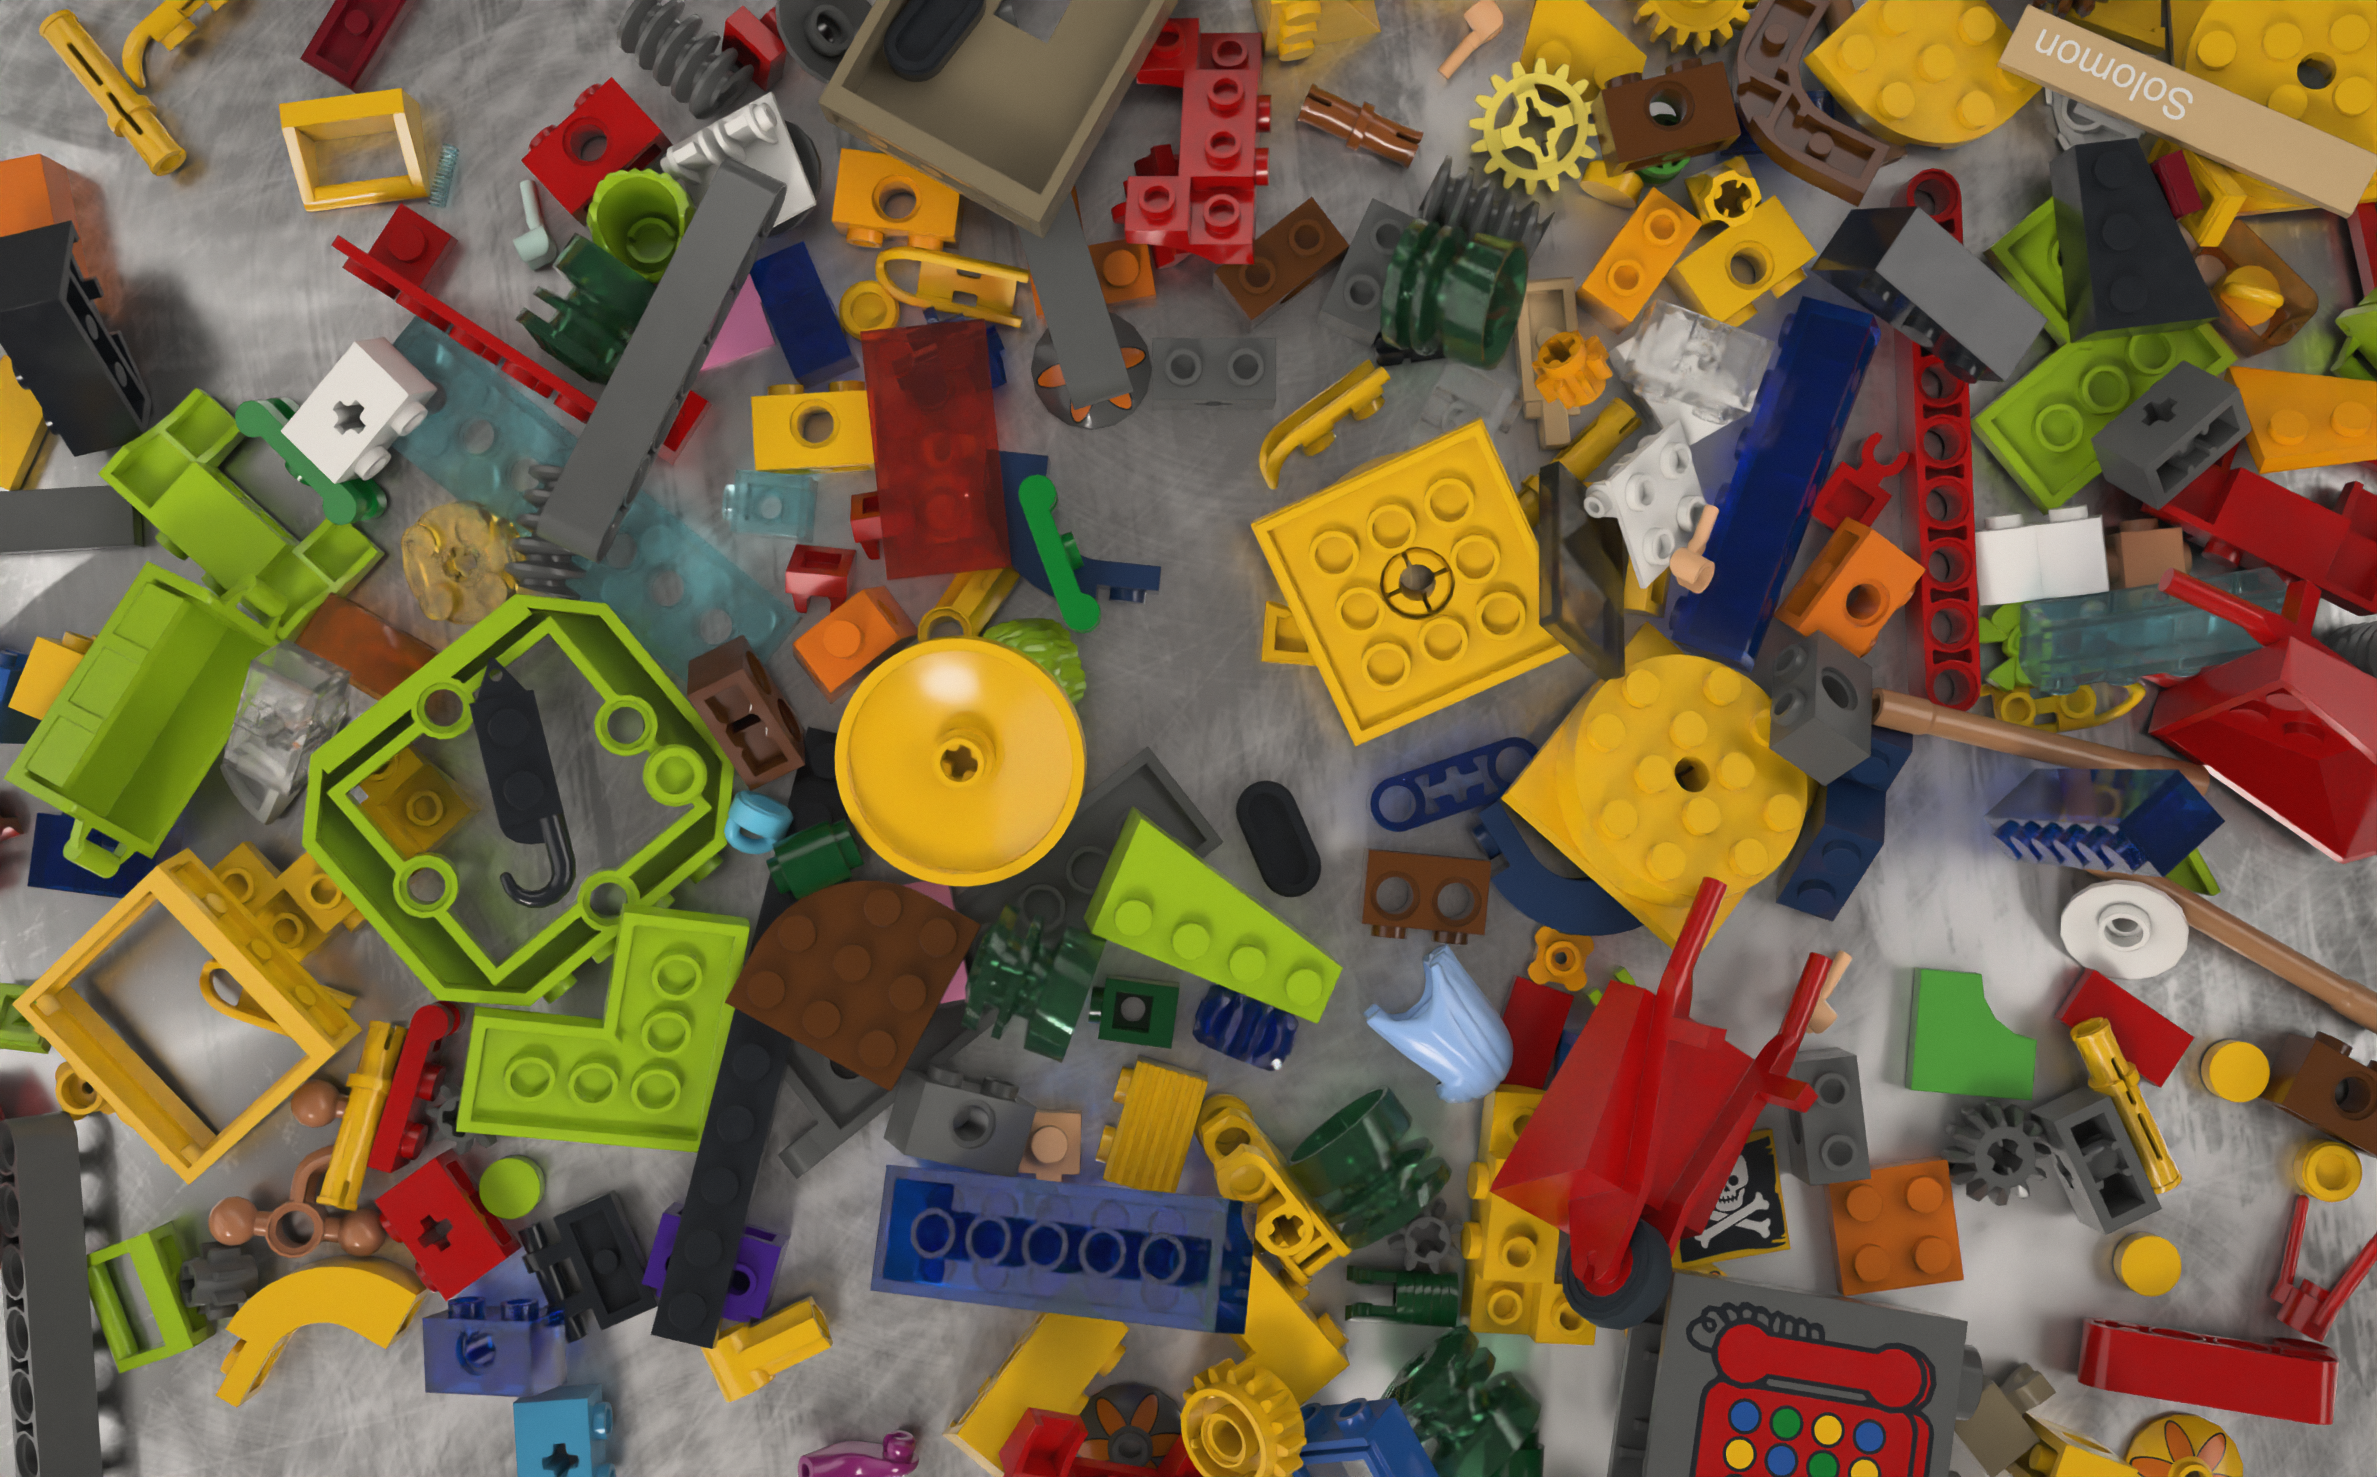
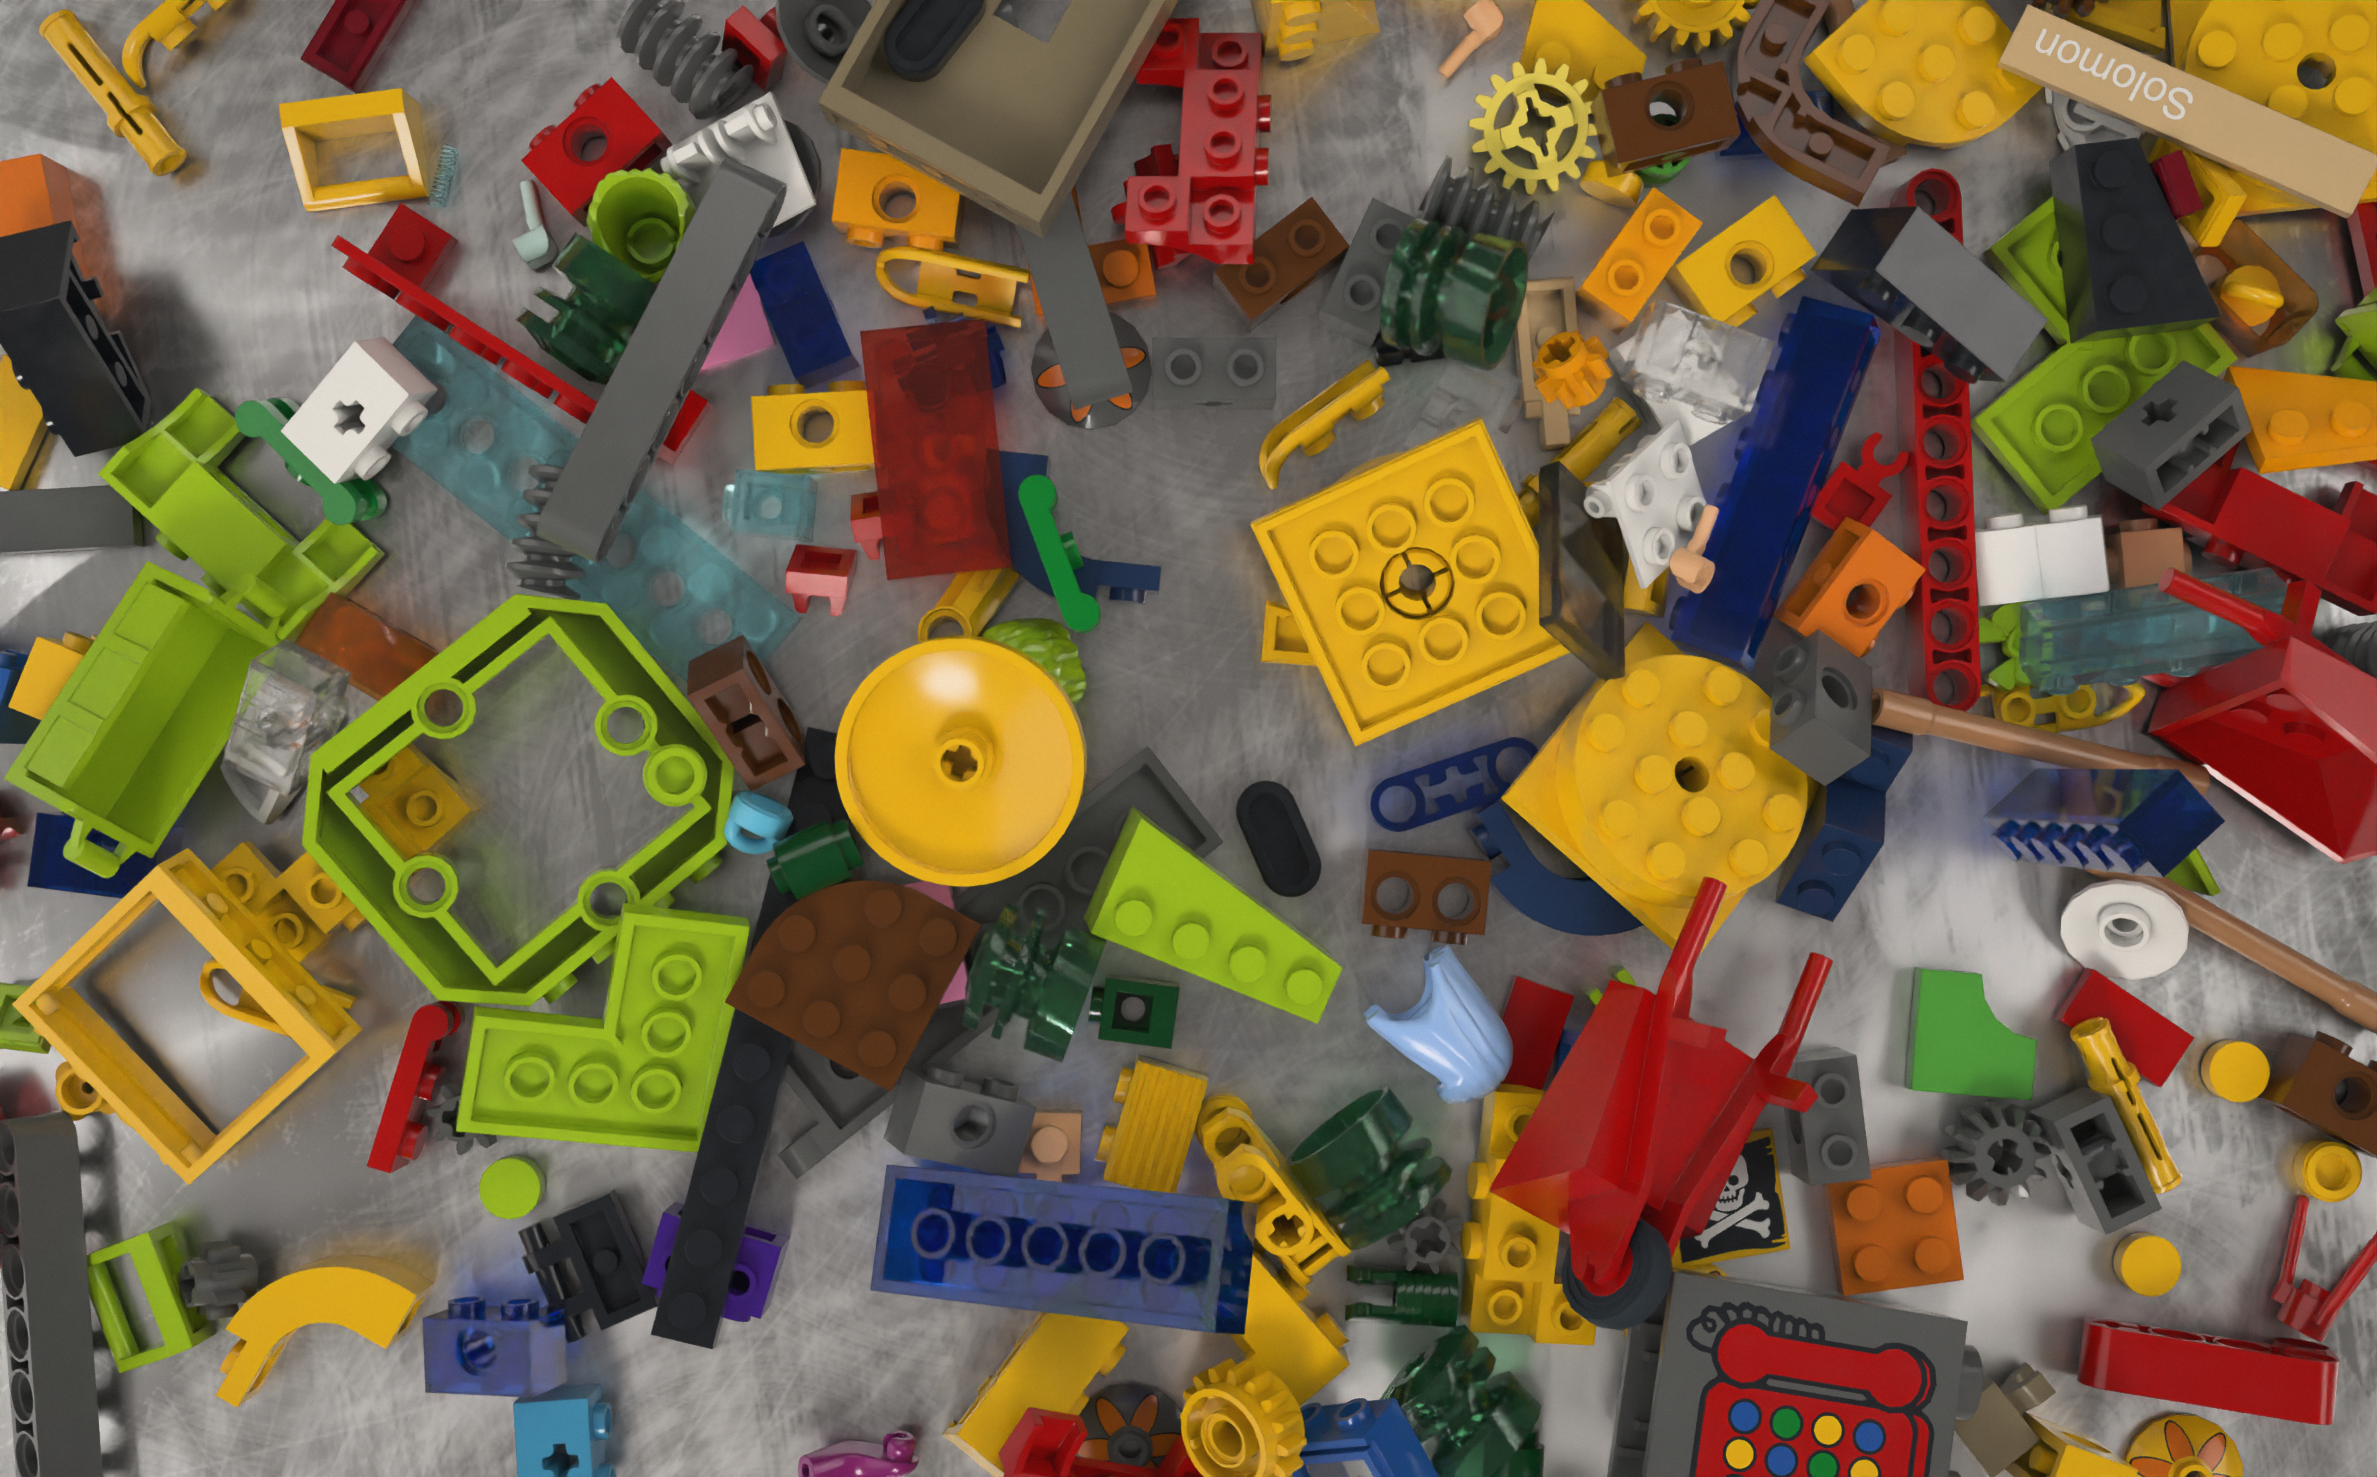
(358, 1232): nougat piece -> none
(362, 1115): yellow pin -> none
(426, 1198): red brick -> none
(430, 566): clear yellow plate -> none
(523, 782): black plate -> none
(753, 1353): yellow piece -> none
(853, 641): orange torso -> none
(868, 308): yellow tile -> none
(1245, 1028): clear blue gear -> none
(1360, 126): dark orange pin -> none
(1544, 966): light orange plate -> none
(1724, 193): yellow piece -> none
(1823, 1014): light nougat hand -> none

